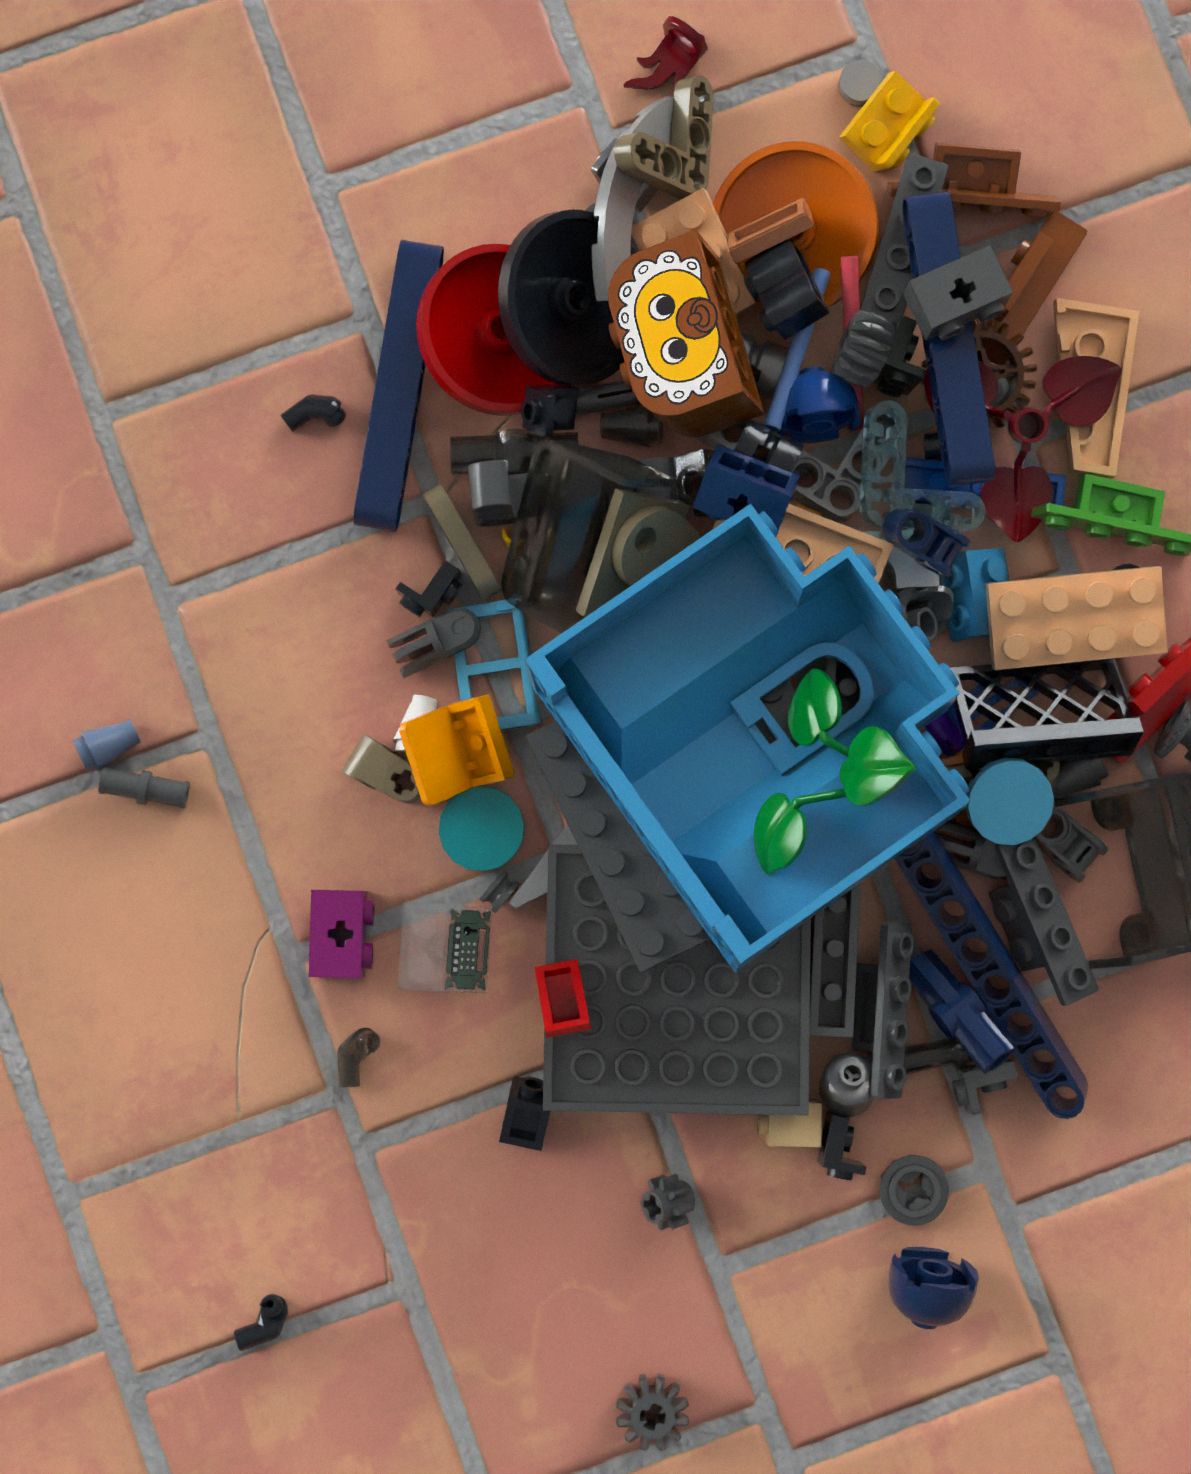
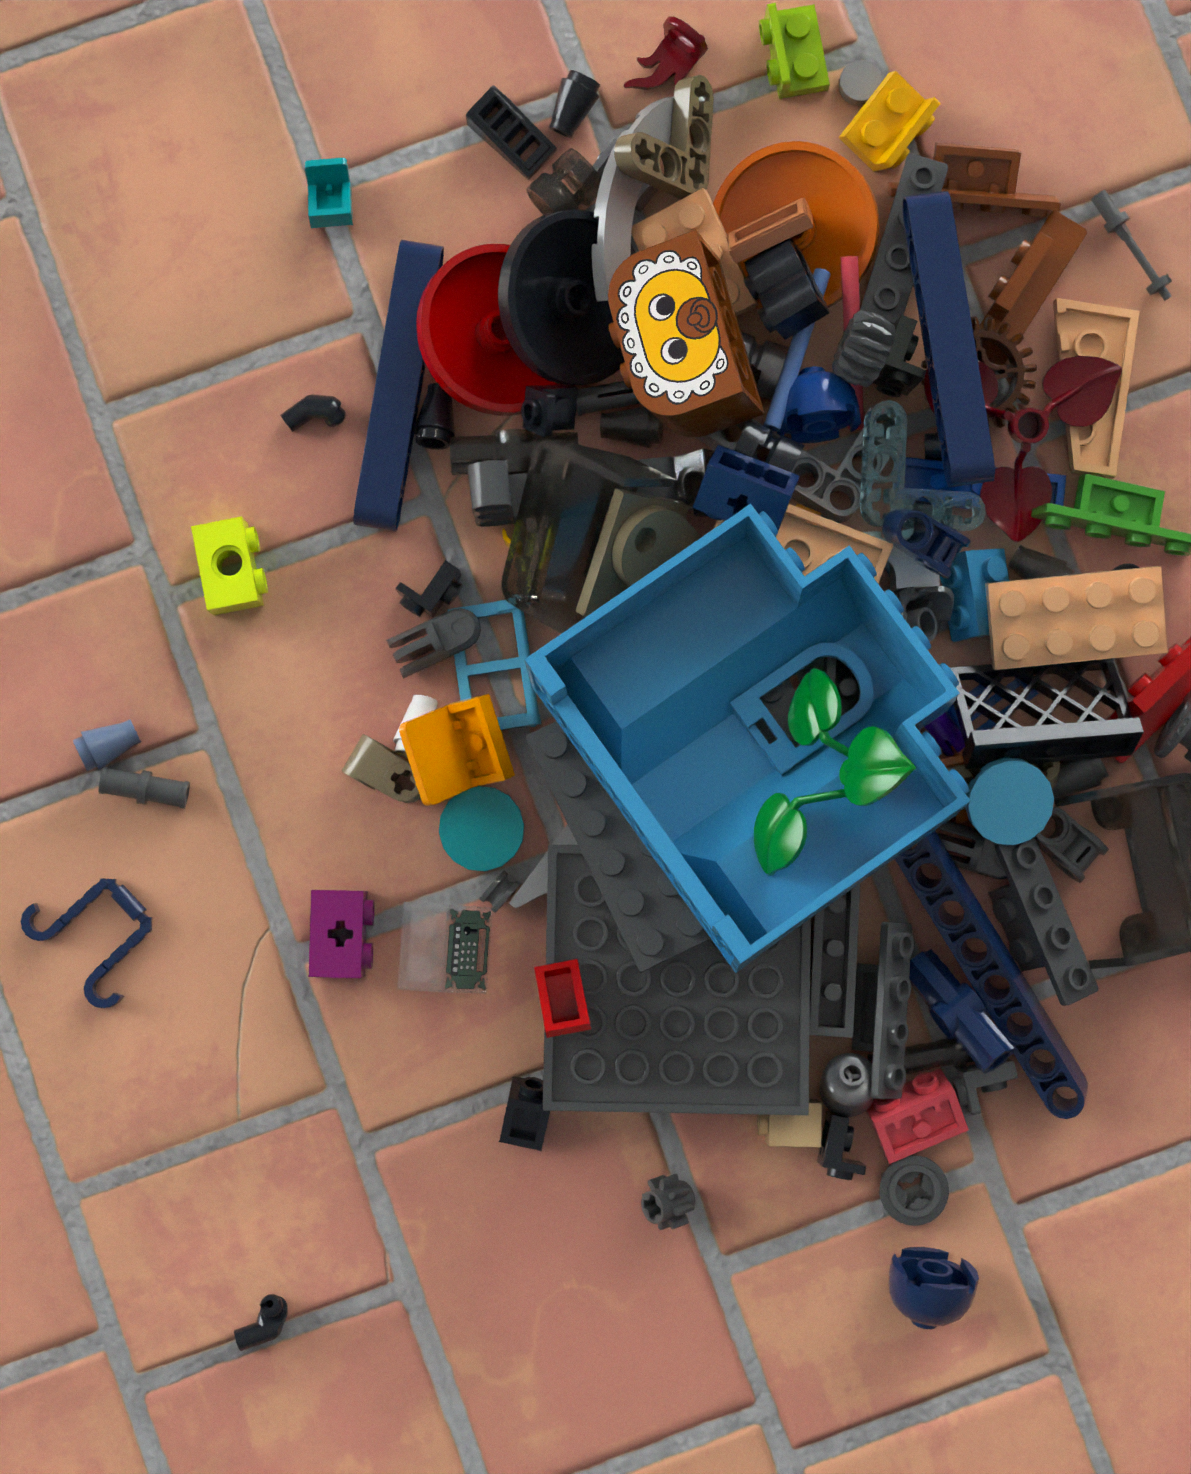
(126, 901): none -> dark blue piece
(213, 545): none -> neon yellow brick
(329, 193): none -> teal bracket
(352, 1053): clear smoke arm -> none
(435, 419): none -> black cone
(461, 542): dark tan beam -> none
(508, 110): none -> black slope
(552, 195): none -> clear smoke wheel
(574, 101): none -> black cone
(662, 1424): dark grey gear -> none
(795, 50): none -> lime bracket
(918, 1119): none -> coral bracket
(973, 275): dark grey brick -> none
(1034, 564): none -> clear smoke cone
(1116, 222): none -> dark grey piece

